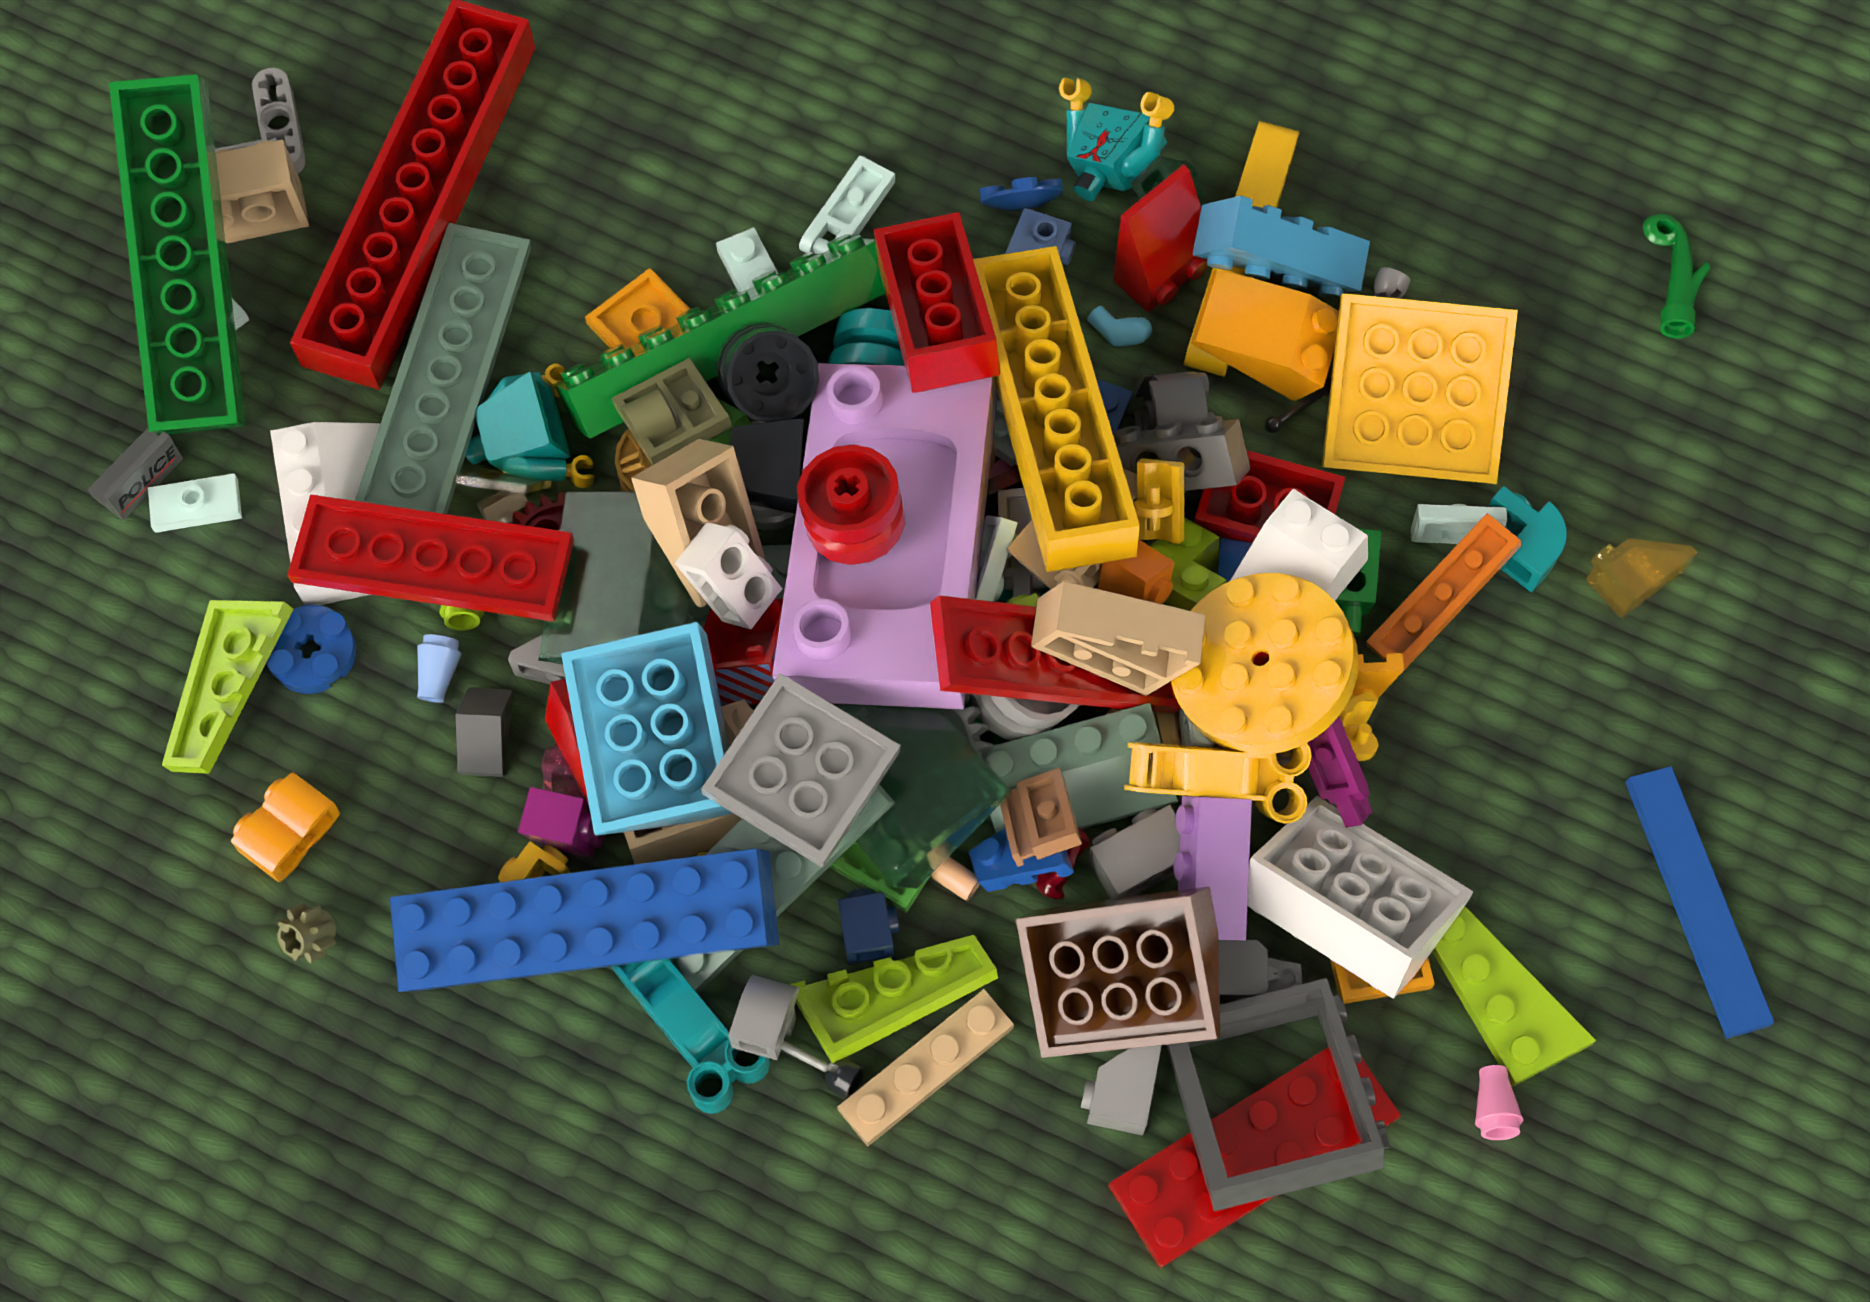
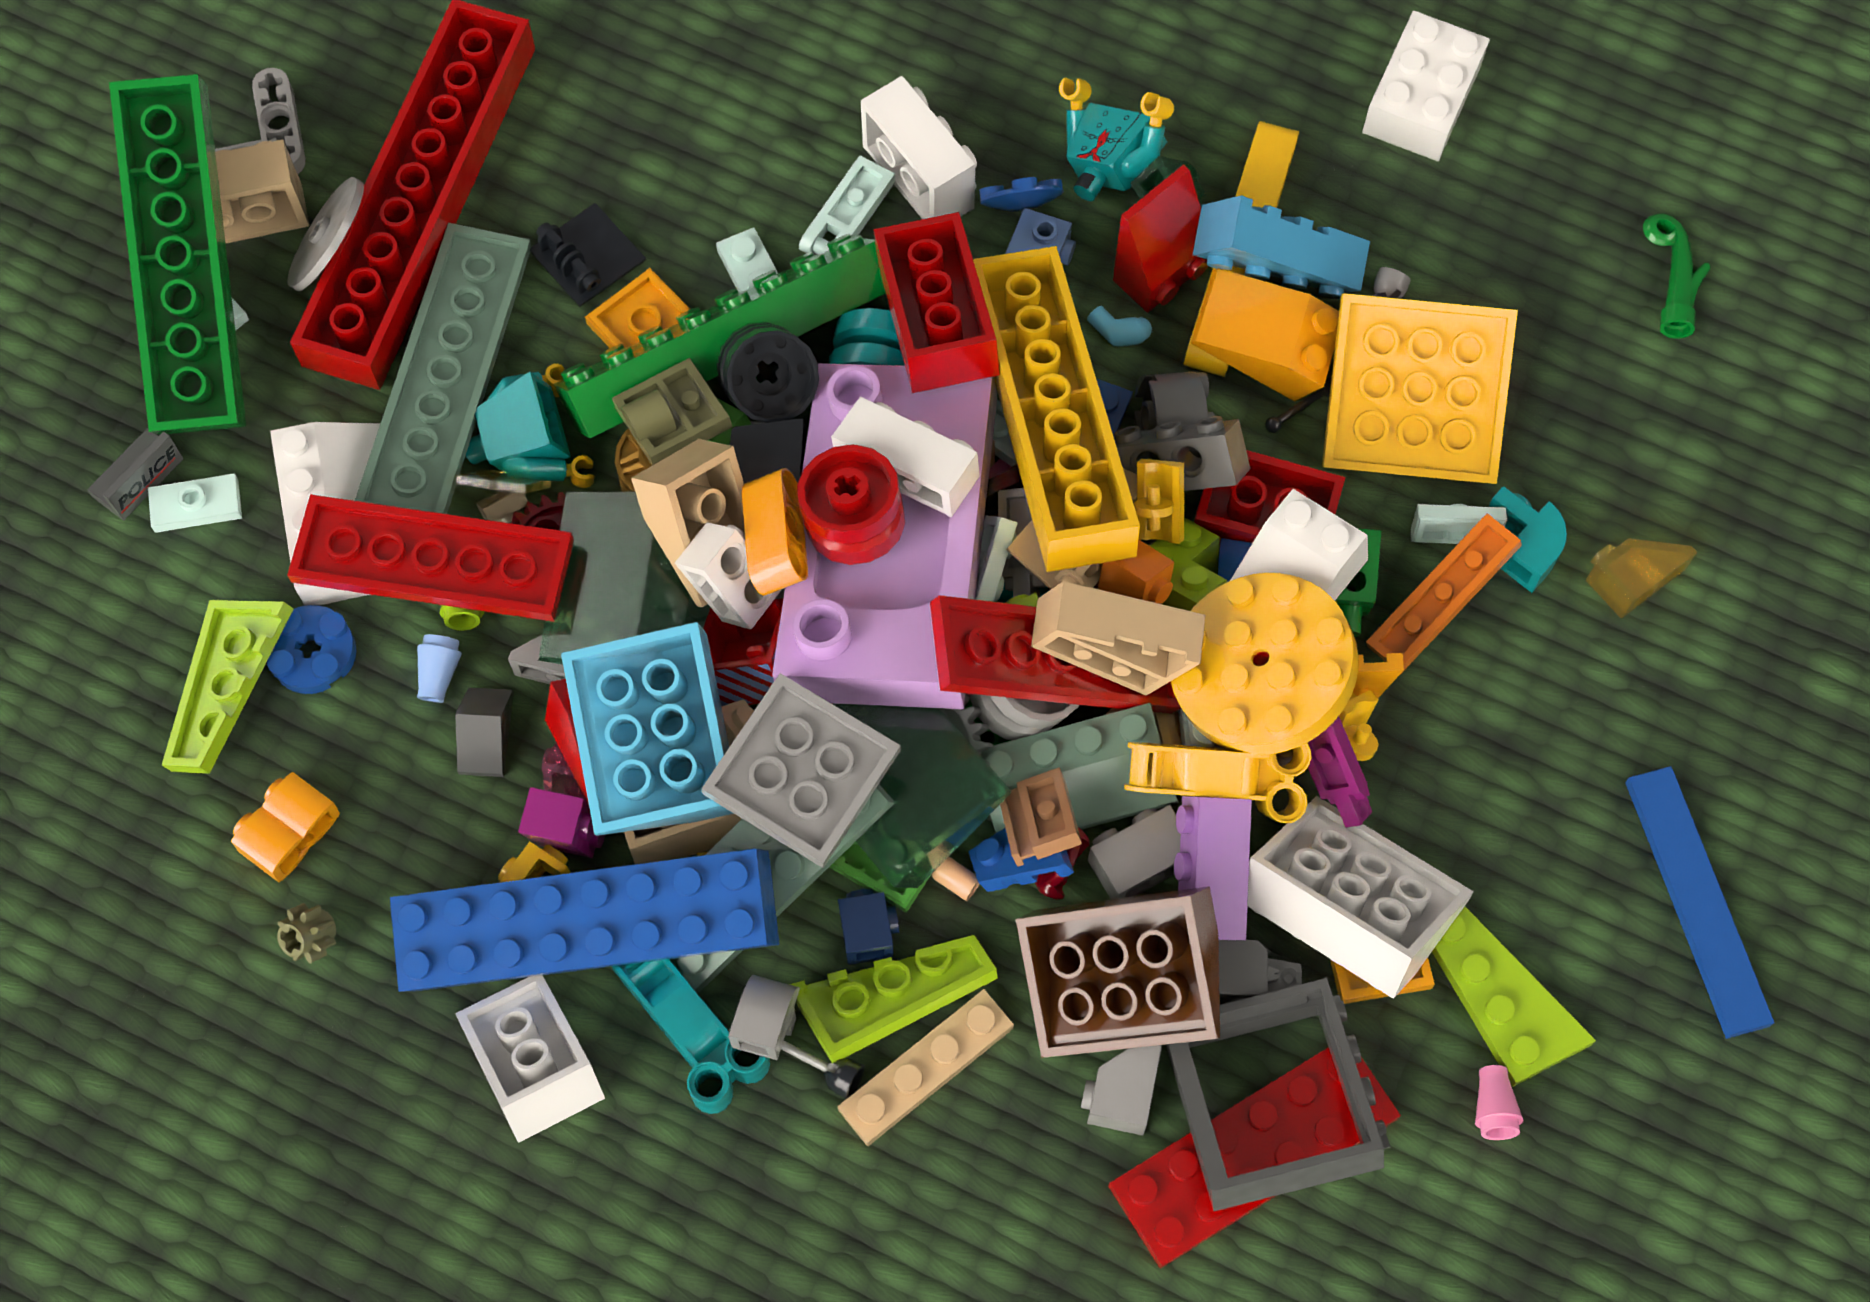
(325, 234): none -> light grey piece
(530, 1056): none -> white slope
(586, 254): none -> black hinge
(774, 532): none -> light orange beam
(920, 150): none -> white brick
(926, 463): none -> white brick
(1425, 85): none -> white brick

